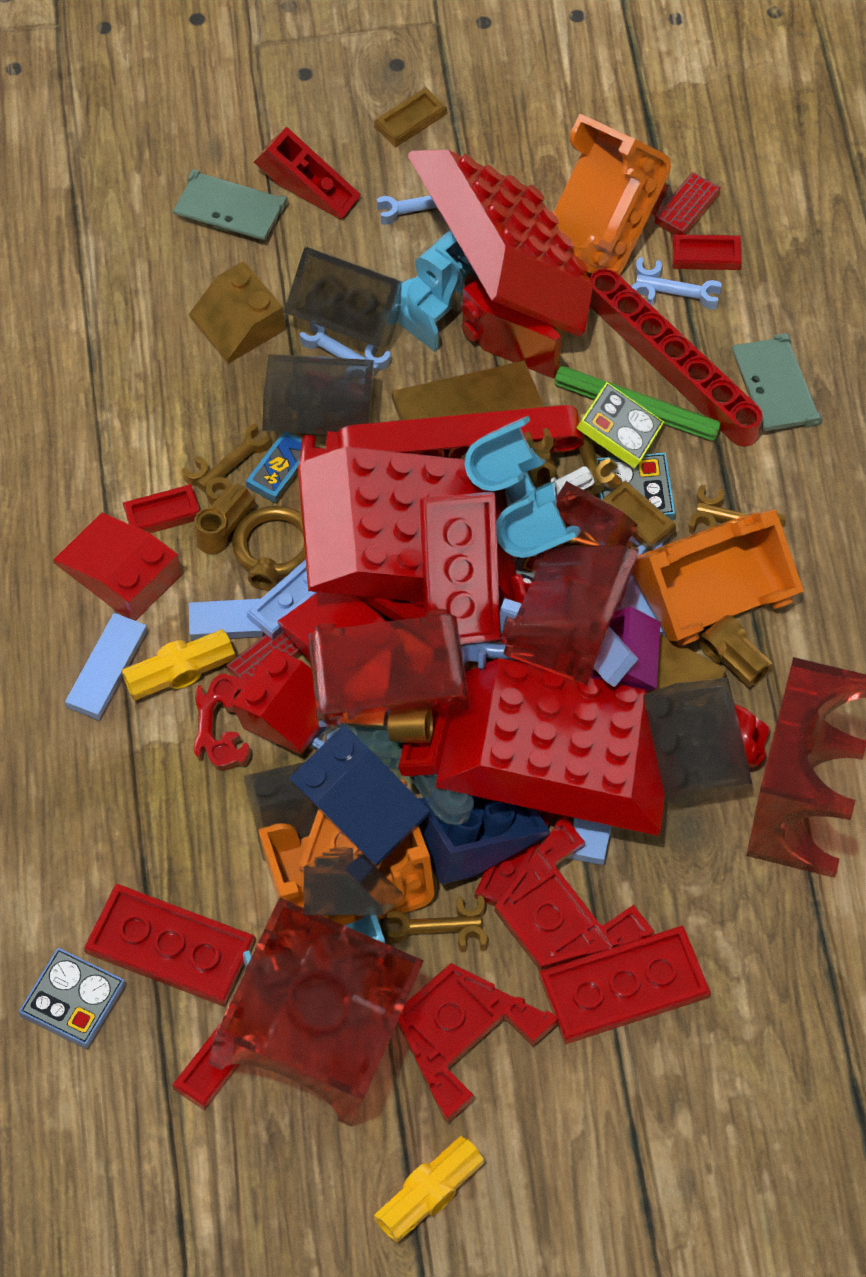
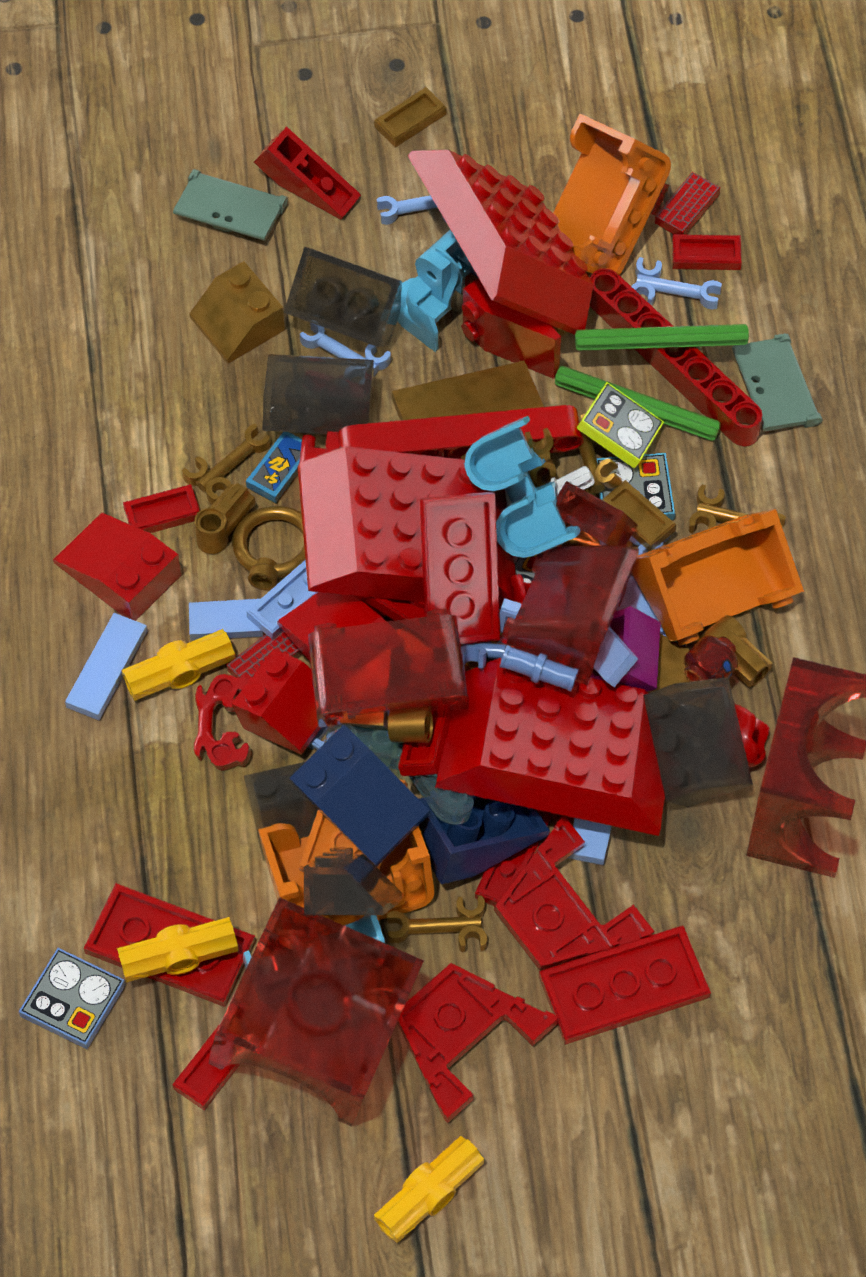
(177, 949): none -> yellow piece
(539, 668): none -> medium blue pin
(662, 337): none -> bright green axle
(711, 659): none -> clear red head

